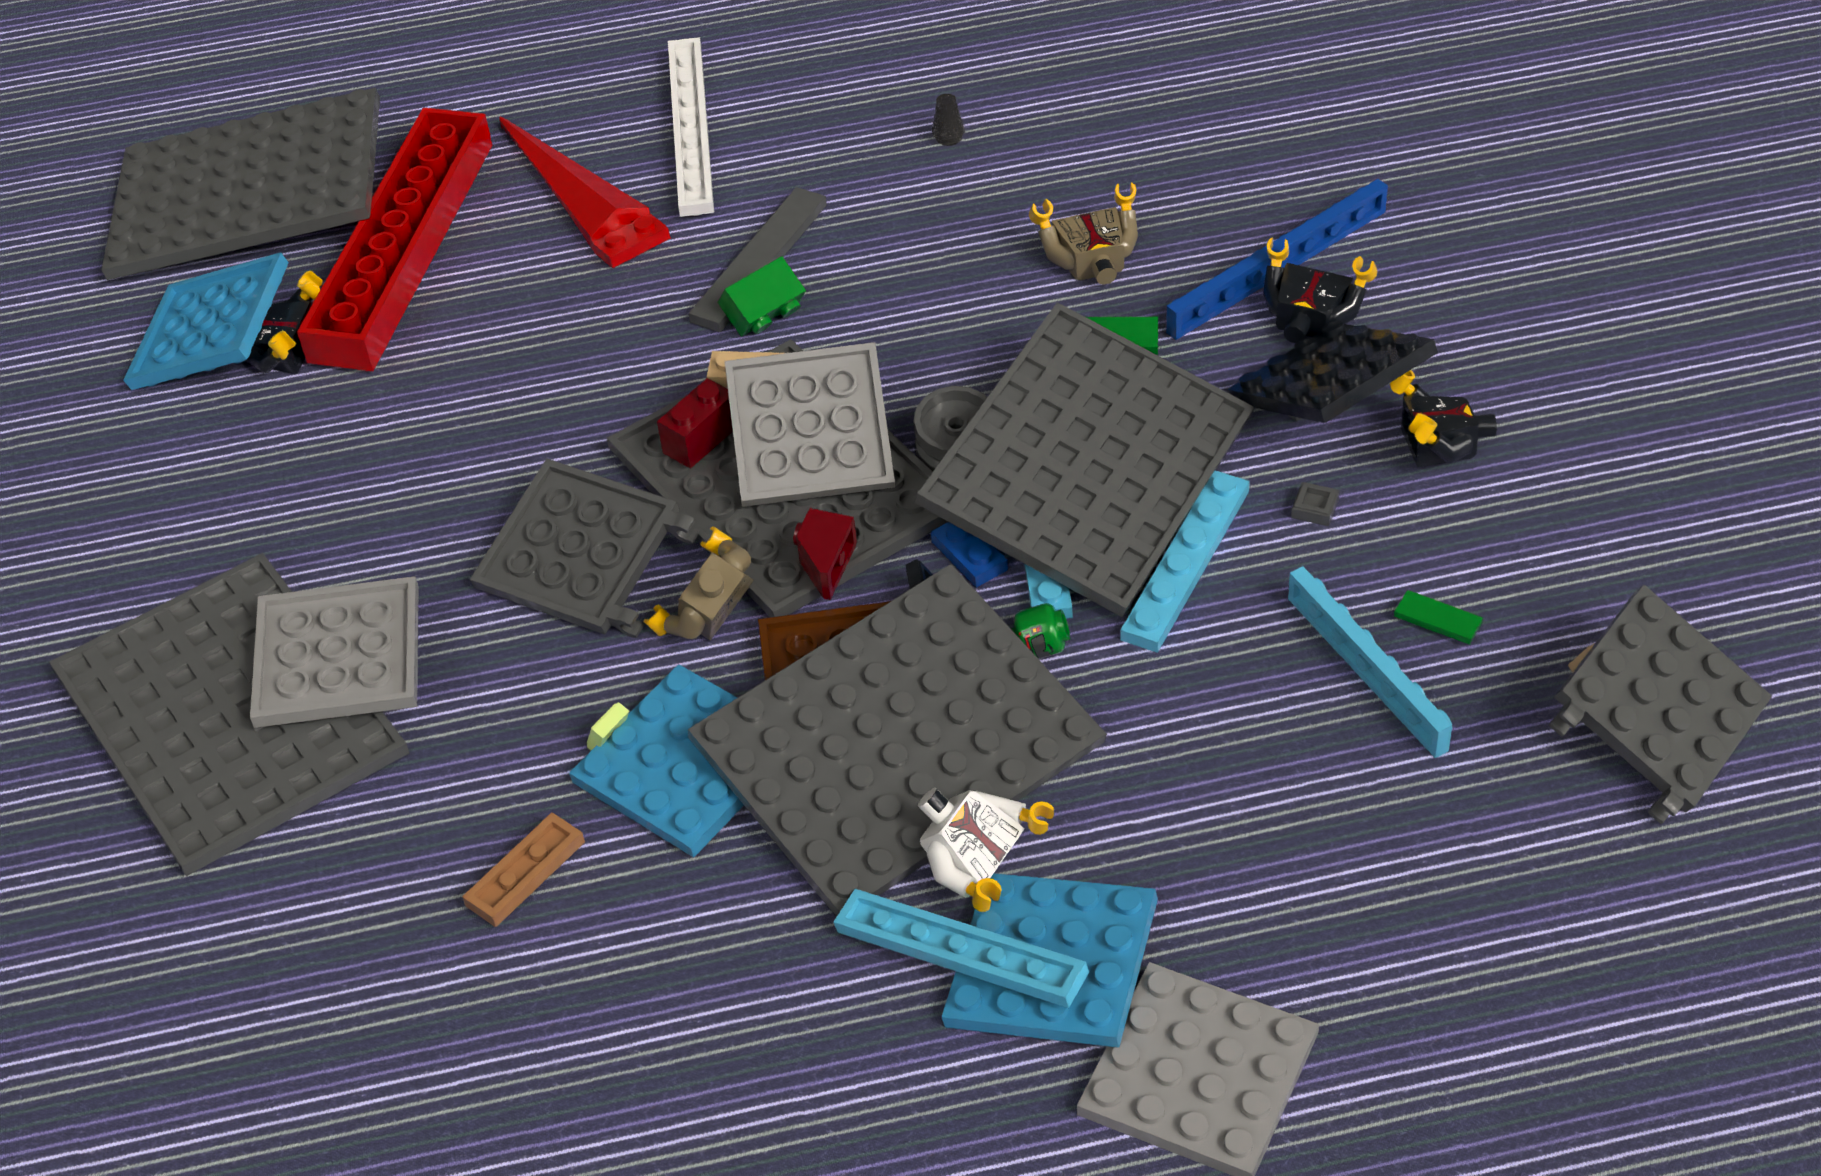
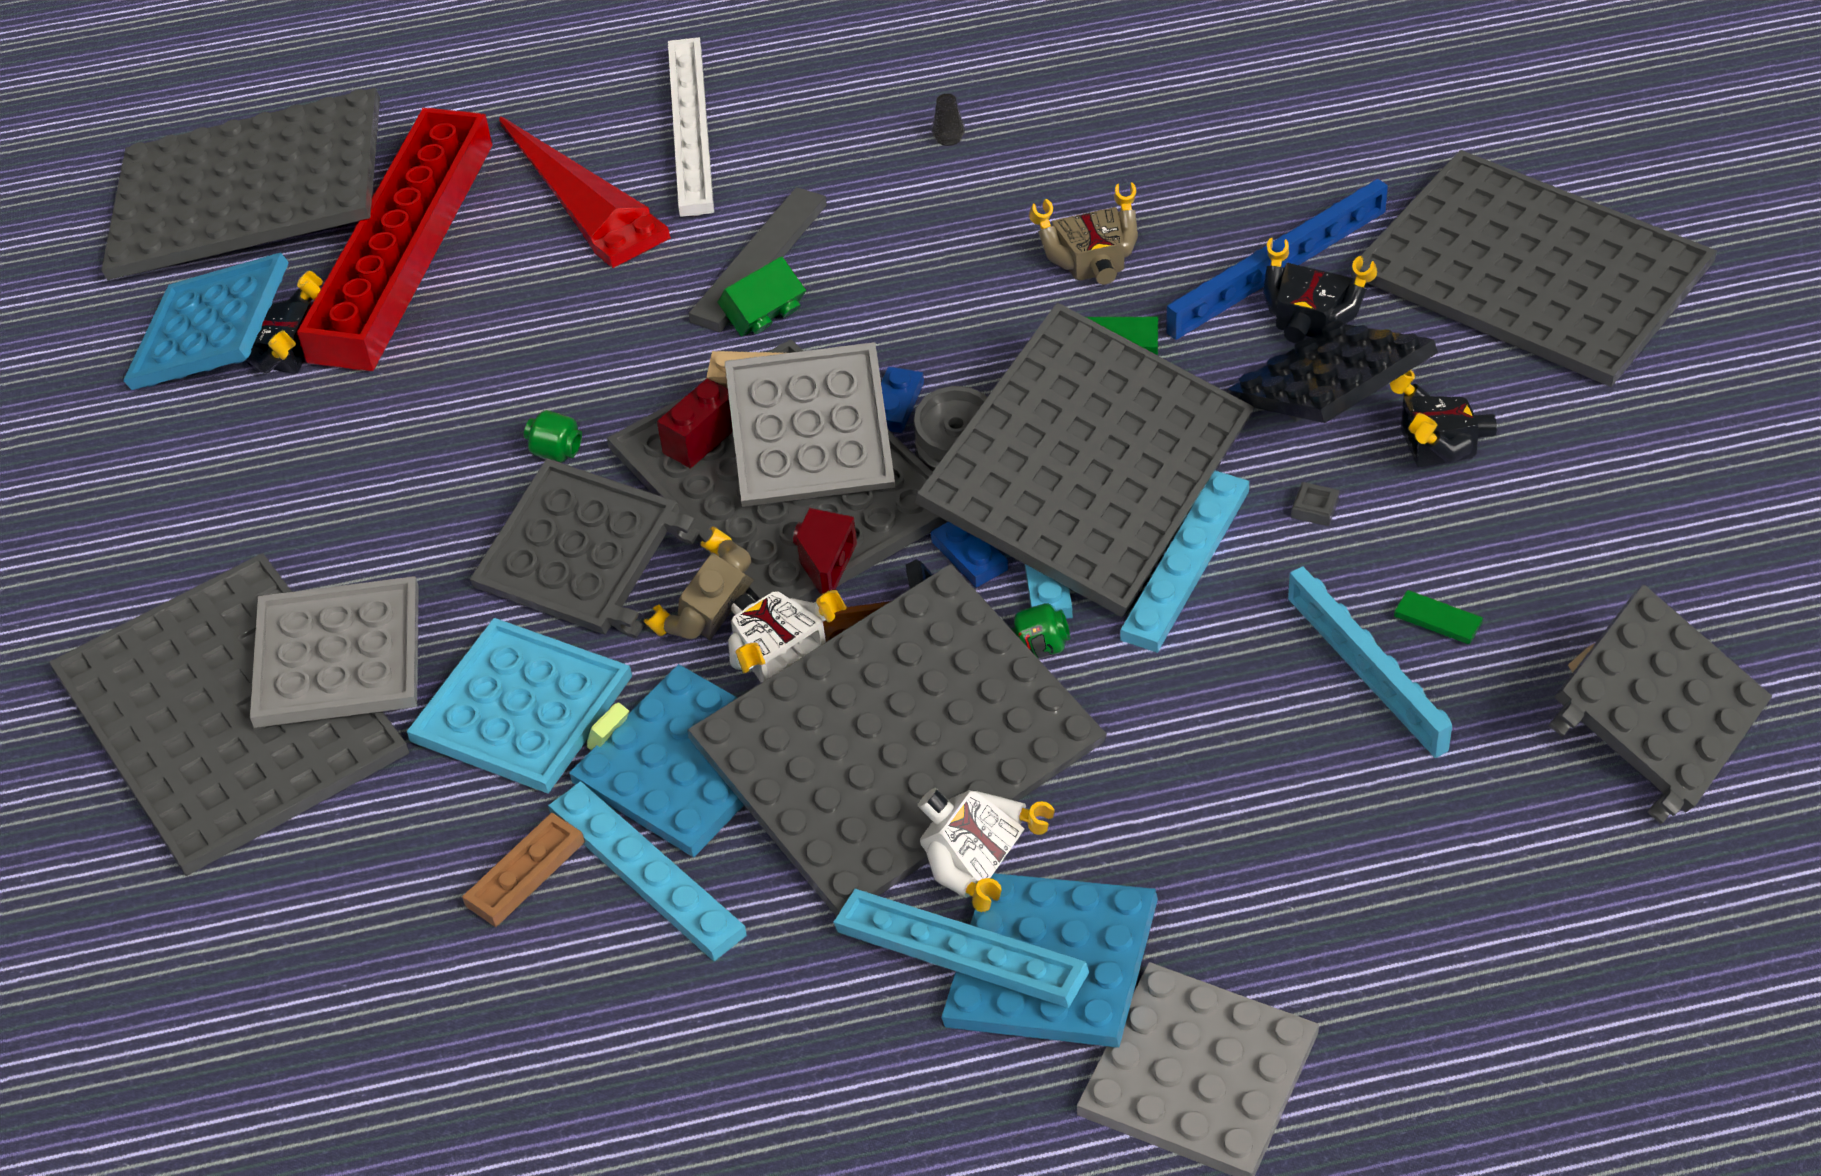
(520, 705): none -> medium azure plate
(553, 436): none -> green head
(650, 872): none -> medium azure plate
(778, 630): none -> white torso
(900, 394): none -> blue plate
(1536, 266): none -> dark grey plate

